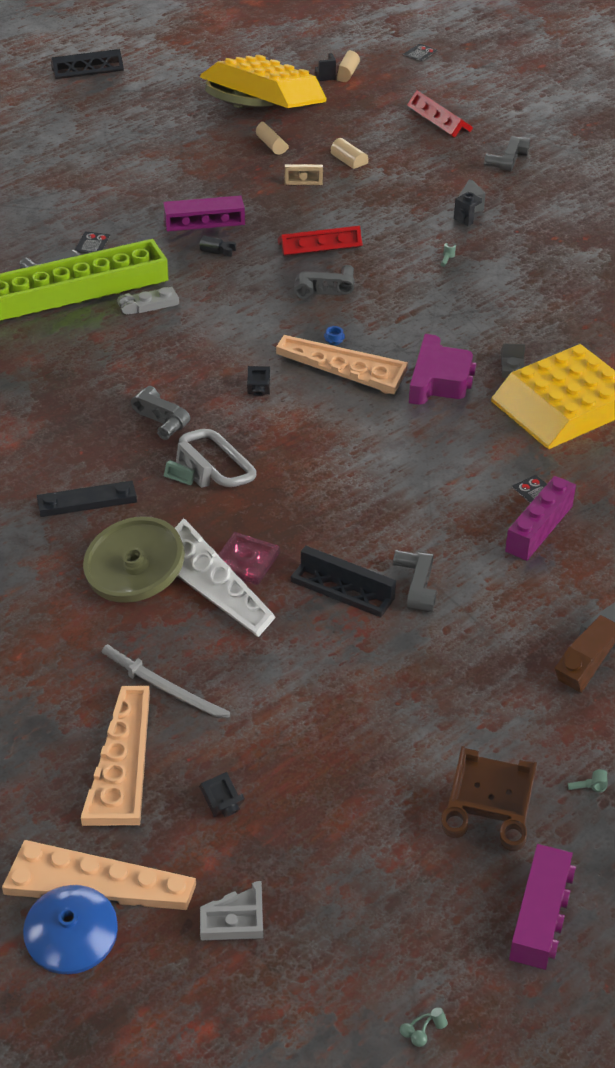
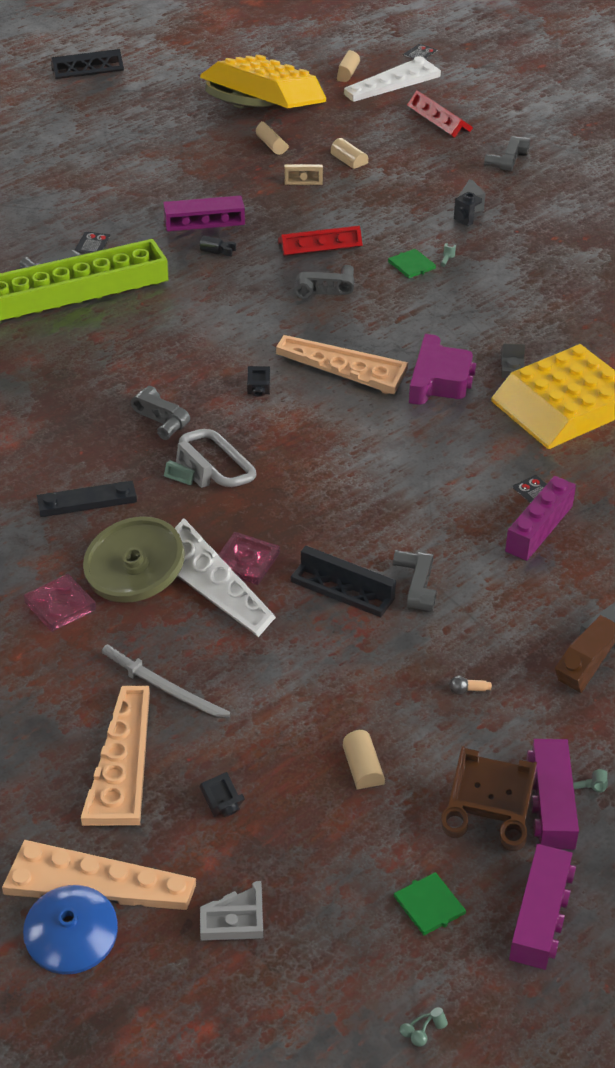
(59, 602): none -> clear pink plate
(148, 301): light grey hinge -> none
(326, 69): black panel -> none
(334, 335): blue plate -> none
(363, 759): none -> tan brick
(395, 78): none -> white wing
(412, 263): none -> green piece
(429, 903): none -> green piece
(460, 685): none -> piece
(553, 794): none -> magenta brick

